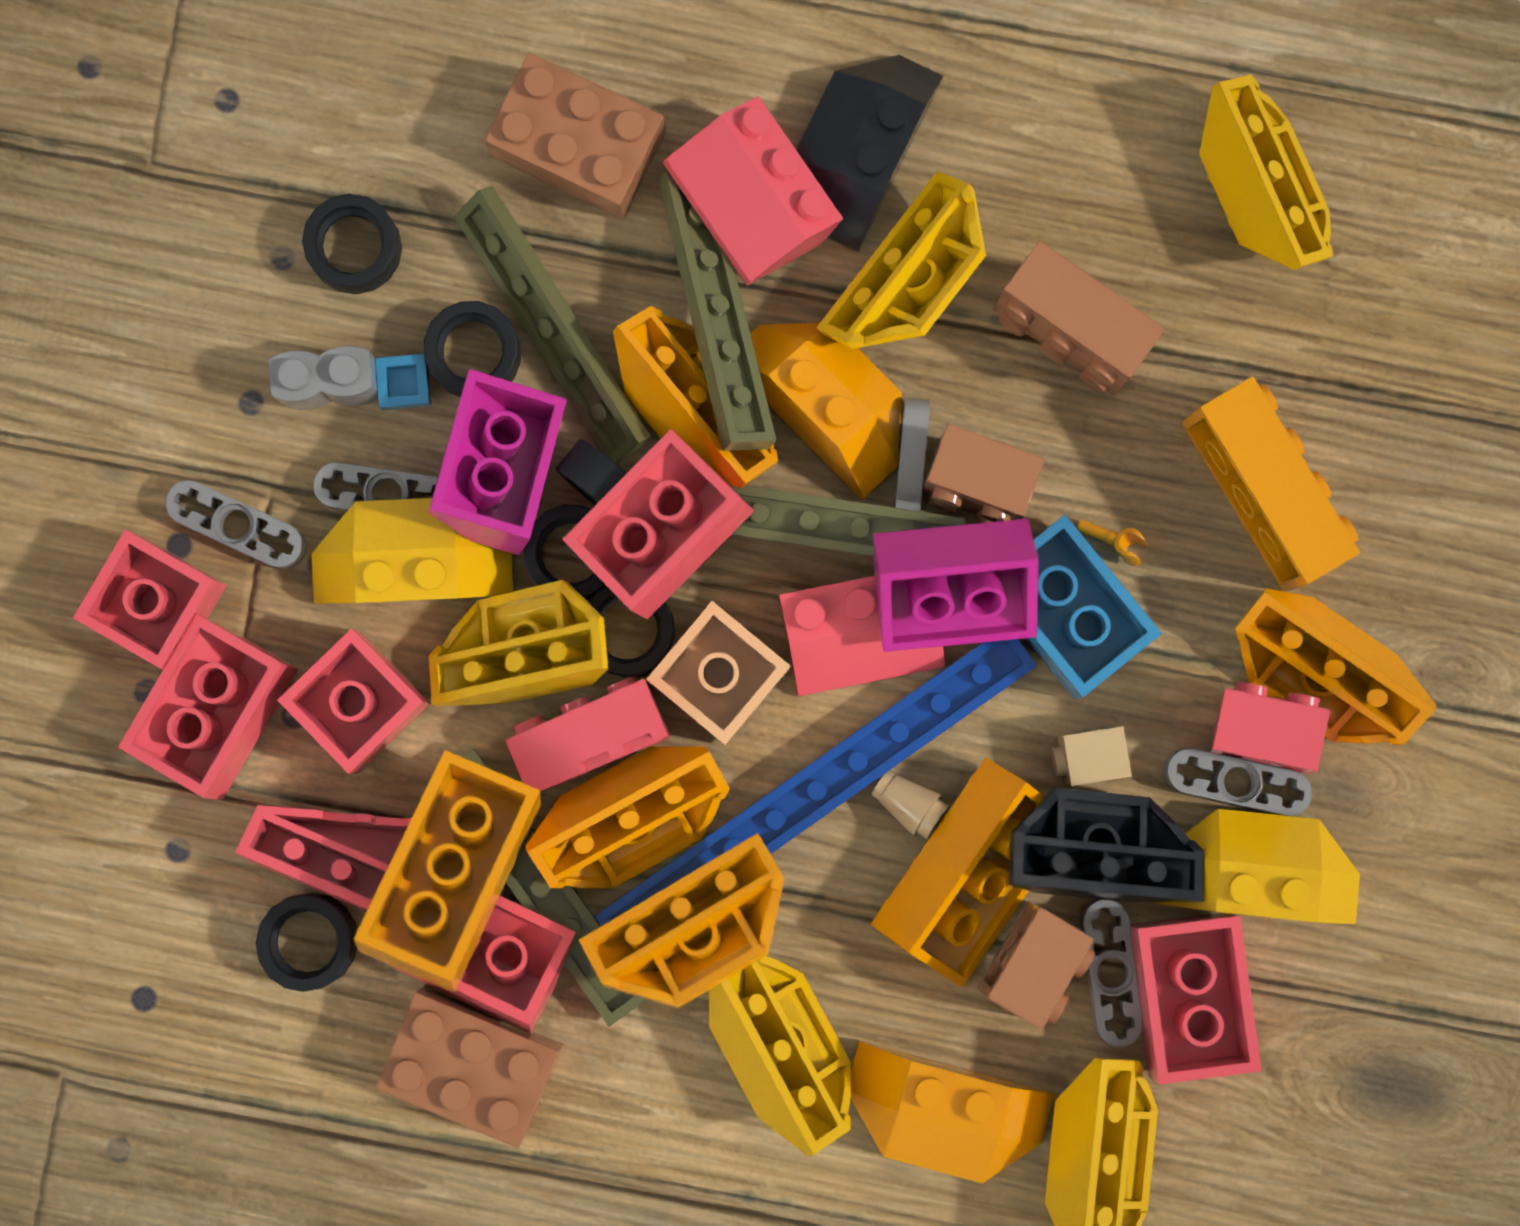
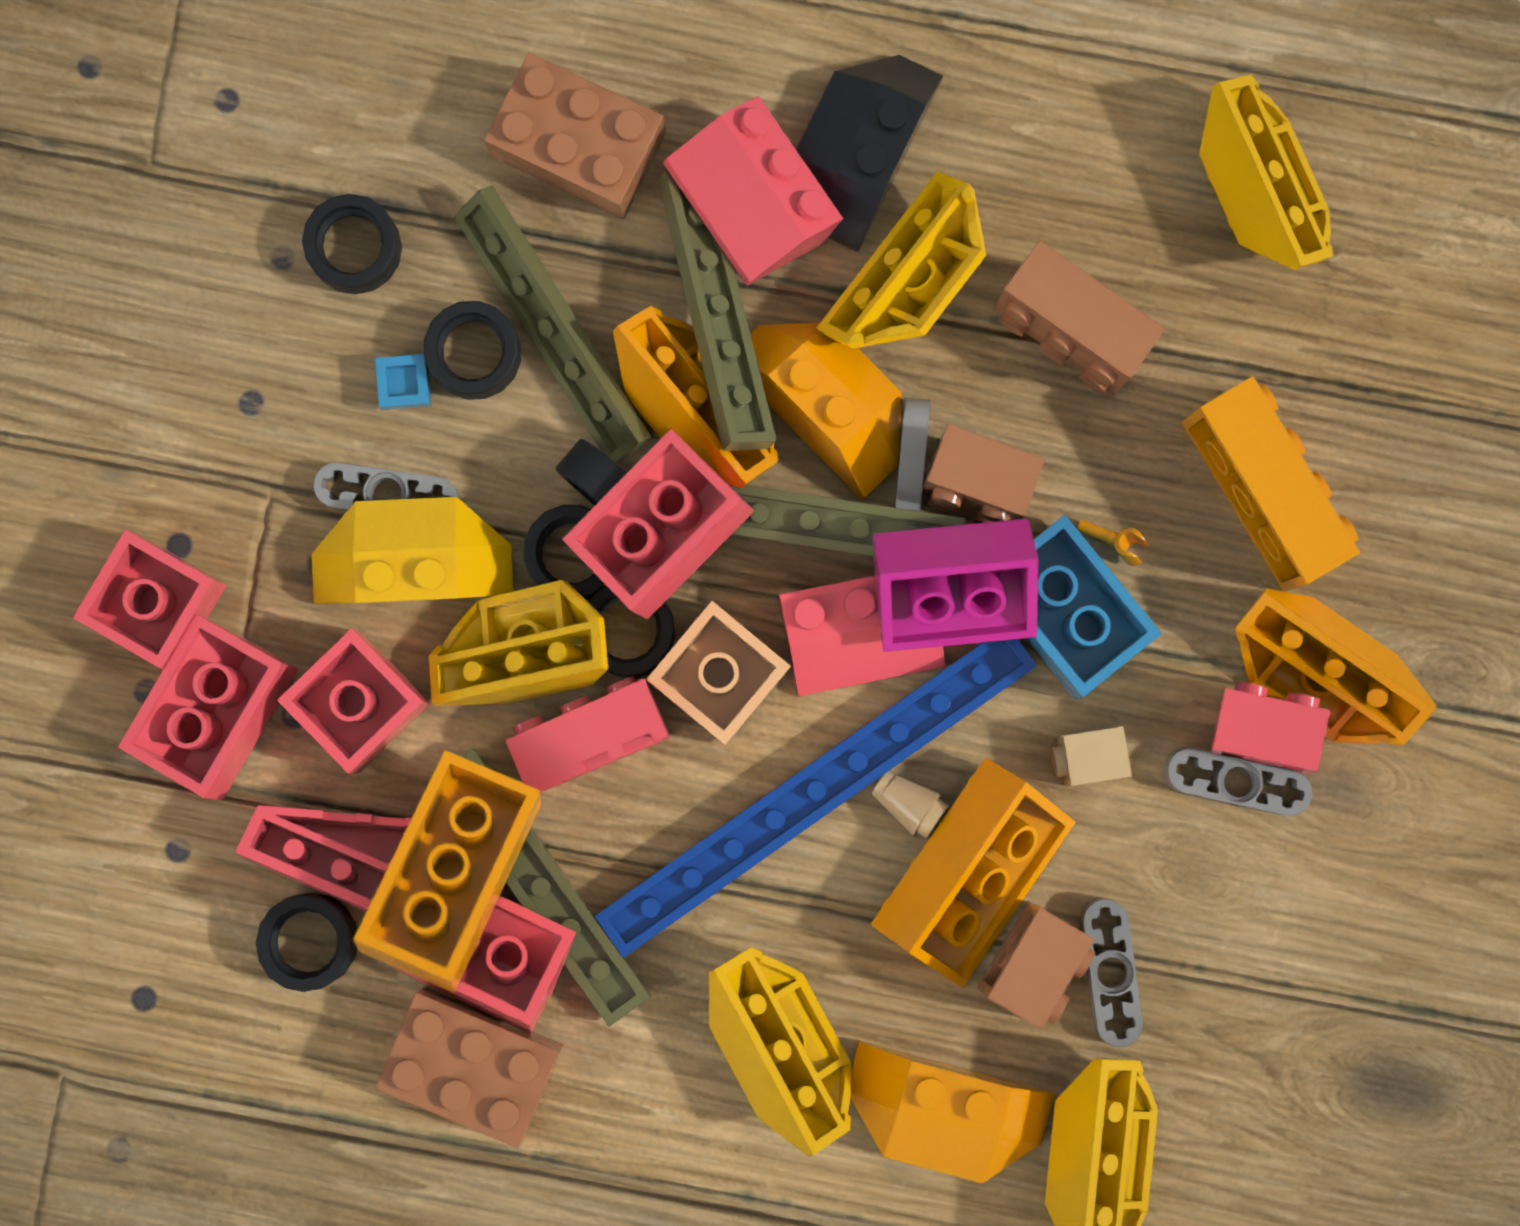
(209, 498): light grey beam -> none
(312, 381): light grey brick -> none
(497, 461): dark pink slope -> none
(628, 818): light orange wedge -> none
(692, 929): light orange wedge -> none
(1105, 850): black wedge -> none
(1195, 998): coral brick -> none
(1274, 868): yellow wedge -> none

